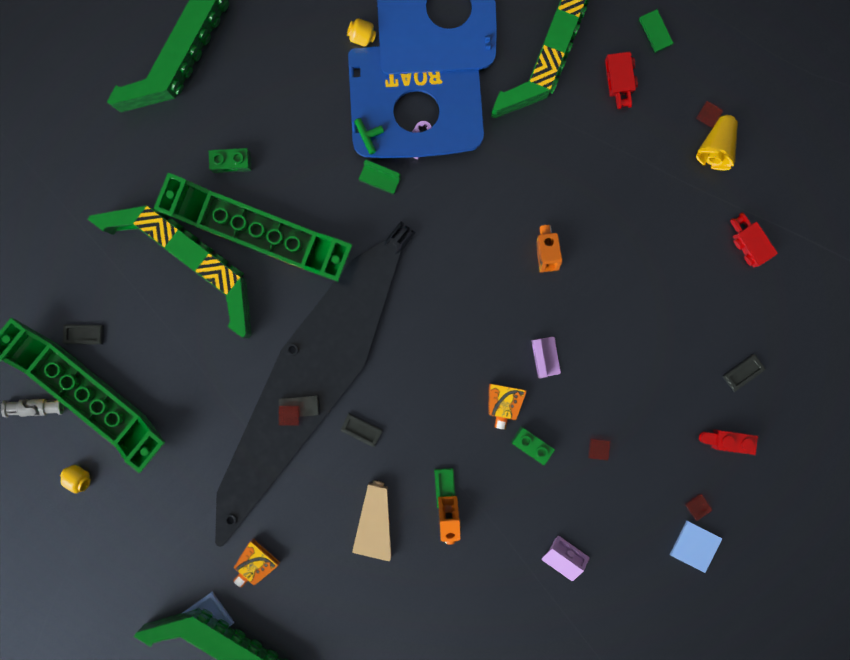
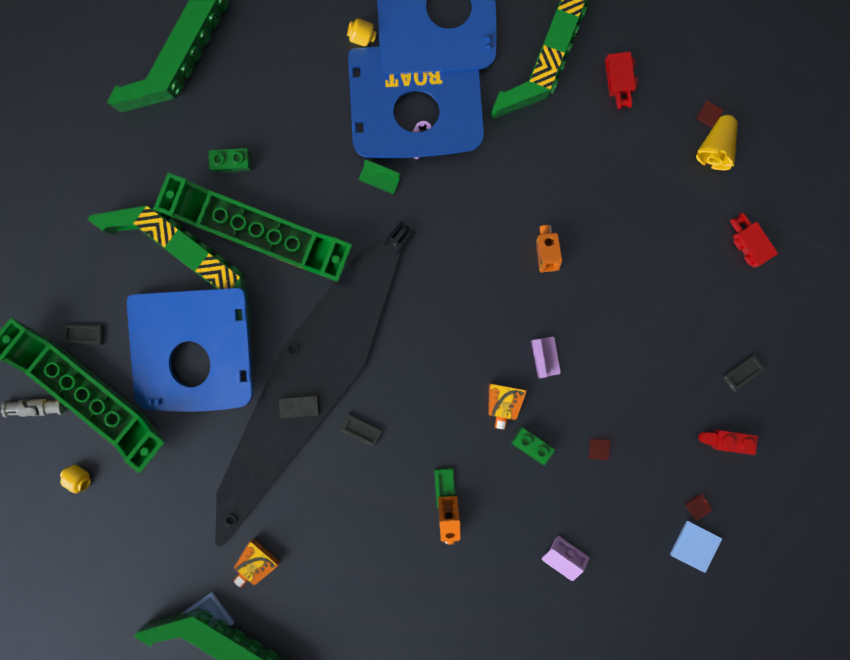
(203, 316): none -> blue door
(288, 415): clear red tile -> none
(367, 135): green piece -> none
(374, 524): tan slope -> none
(656, 31): green tile -> none

